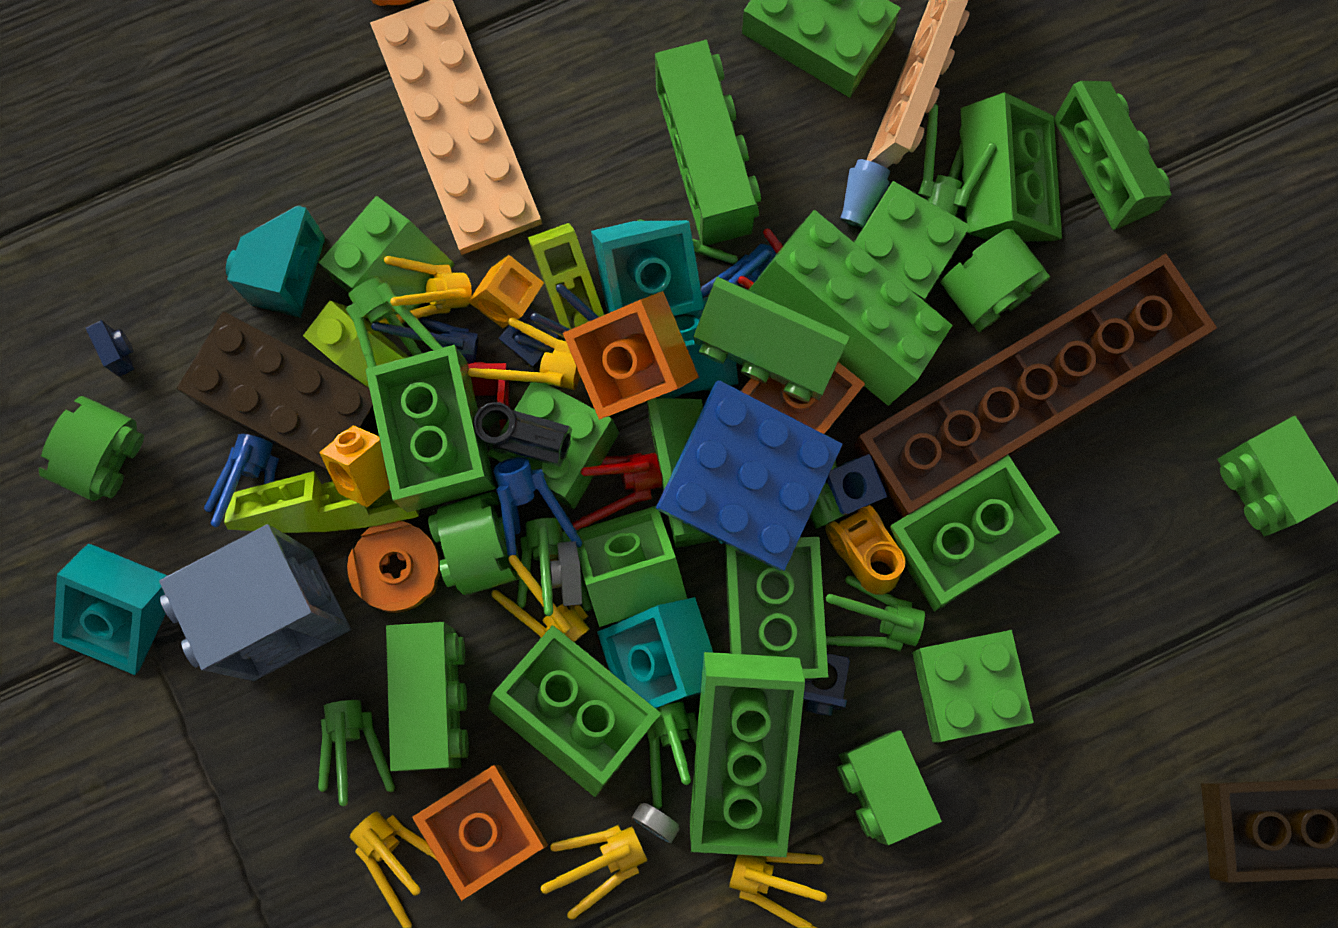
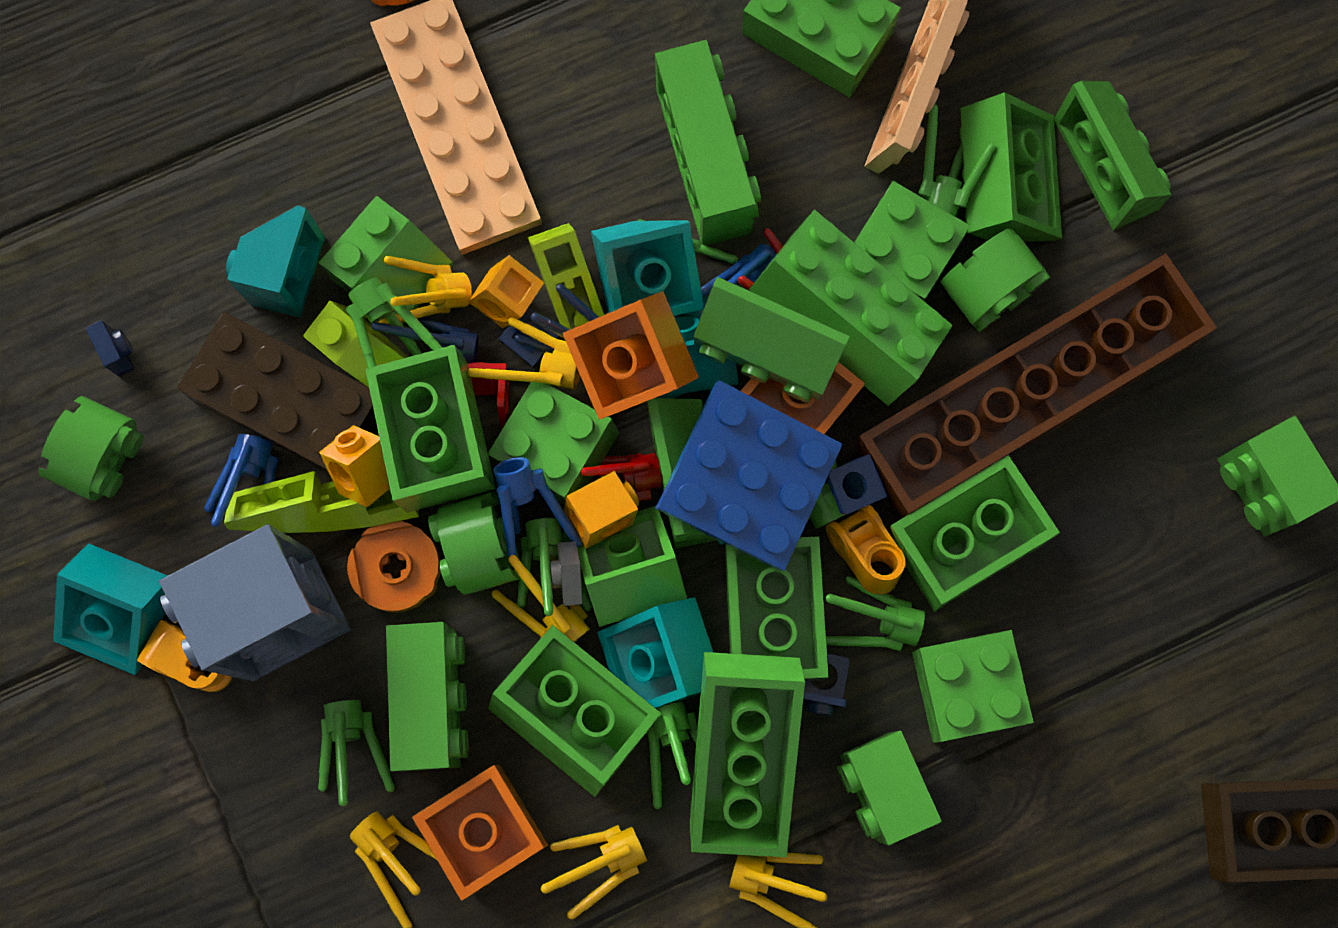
(166, 656): none -> light orange piece
(526, 434): black piece -> none
(601, 509): none -> light orange brick
(656, 822): light grey tile -> none
(863, 192): medium blue cone -> none

